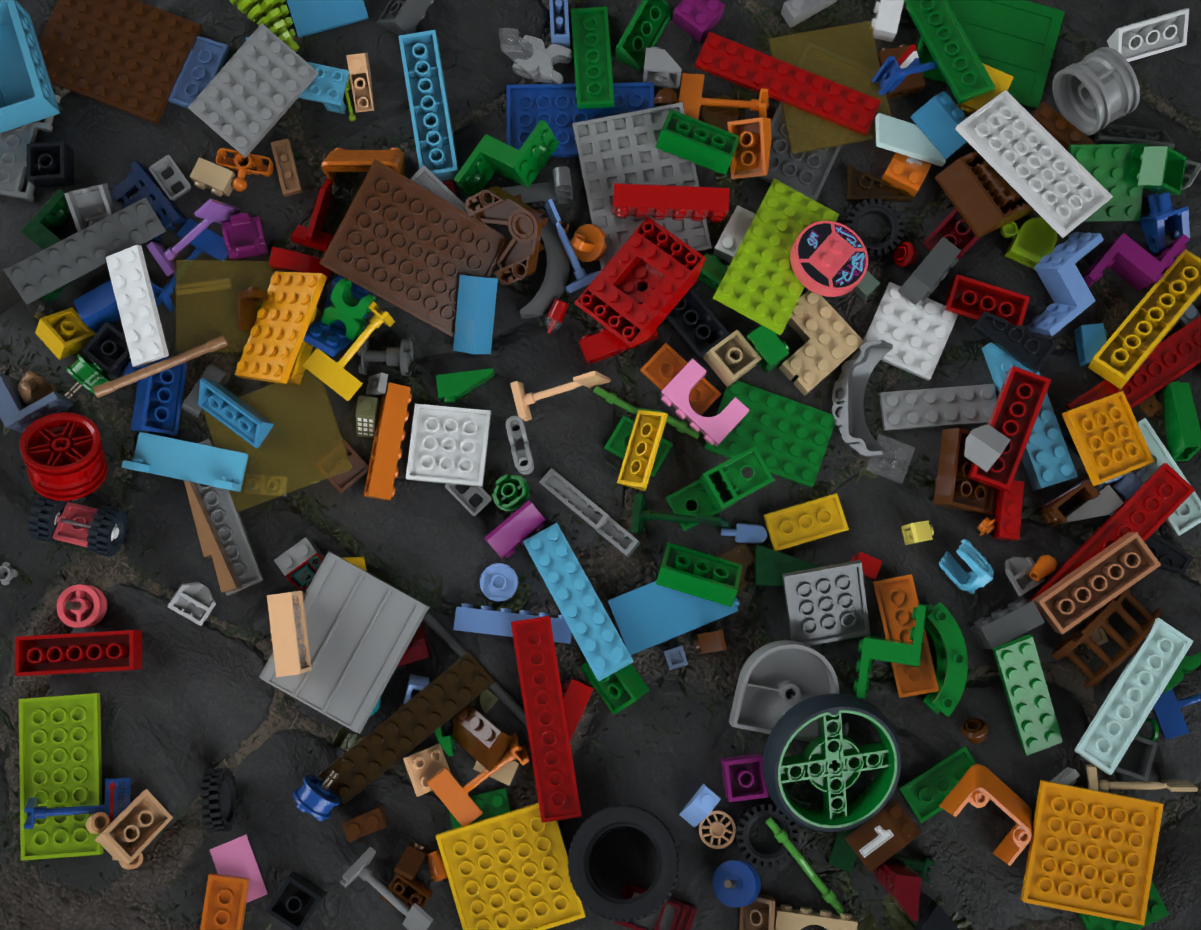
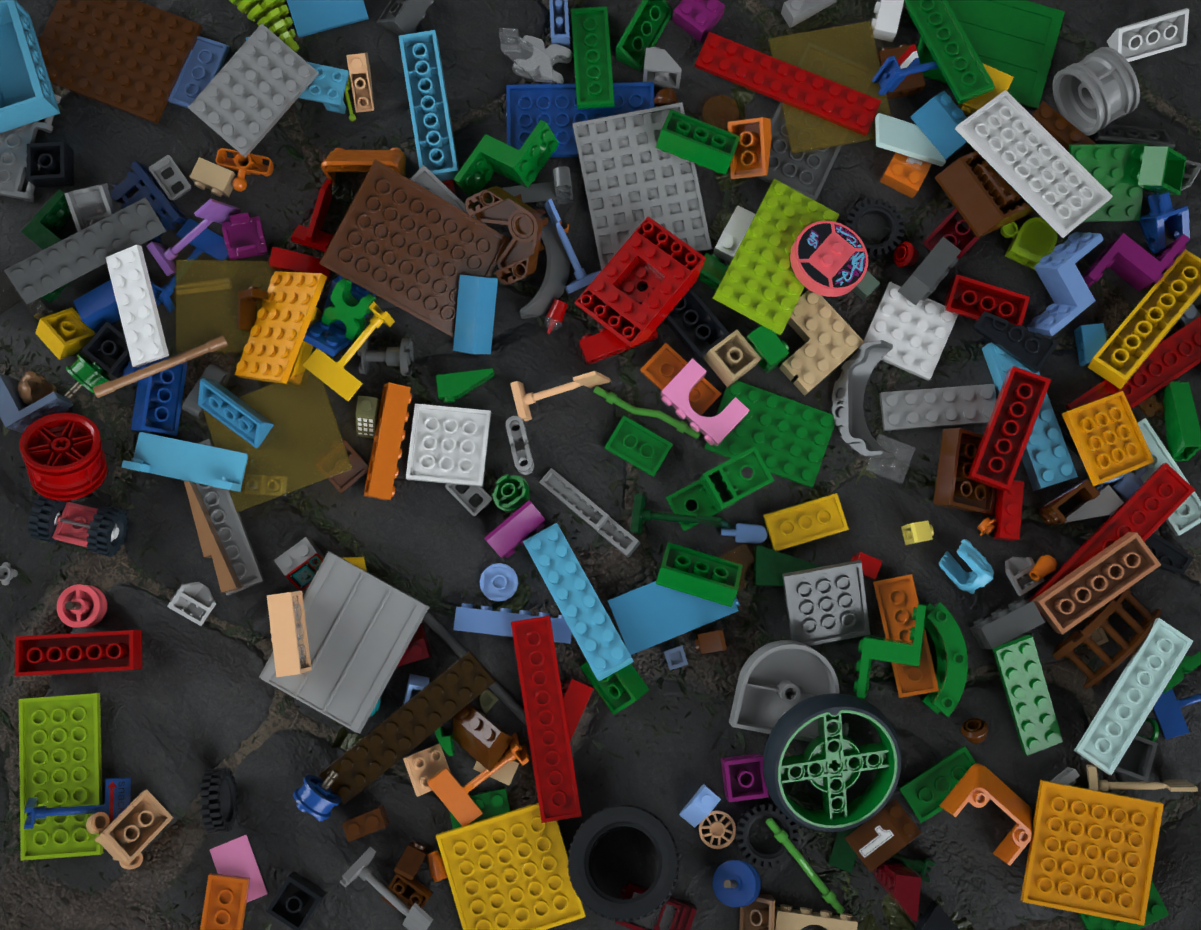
(286, 167): medium nougat plate -> none
(377, 384): light grey plate -> none
(589, 243): orange tile -> none
(642, 449): yellow slope -> none
(670, 202): red brick -> none
(692, 98): orange piece -> none
(863, 187): dark brown wing -> none
(985, 446): light grey slope -> none

